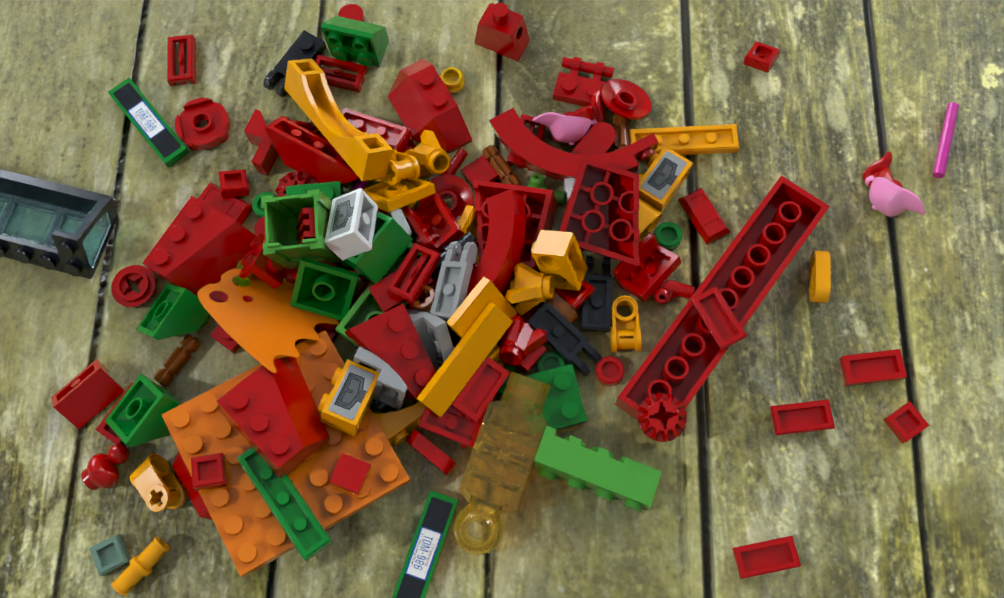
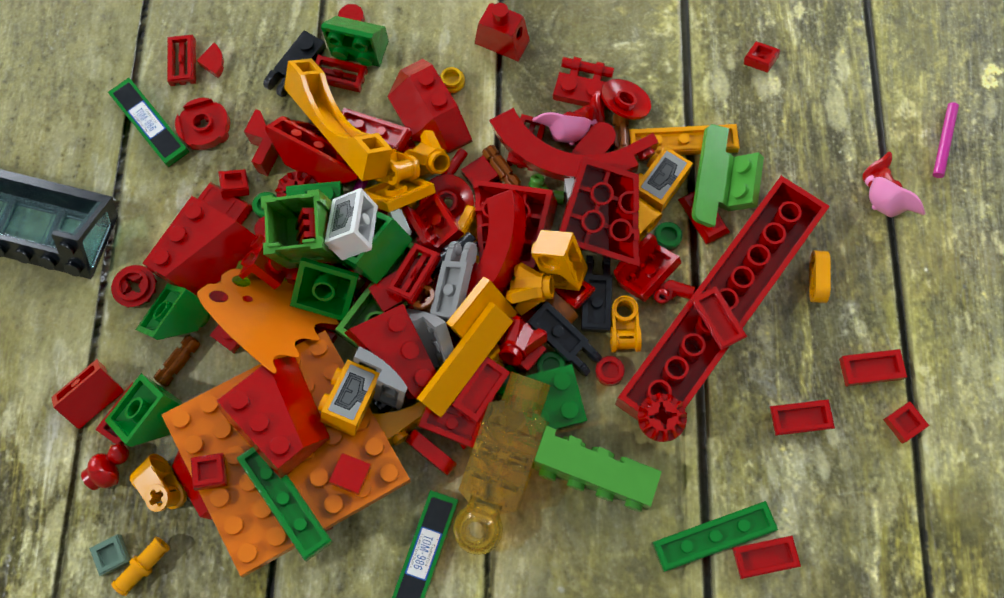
(212, 60): none -> red tile
(714, 536): none -> green tile
(724, 179): none -> bright green plate

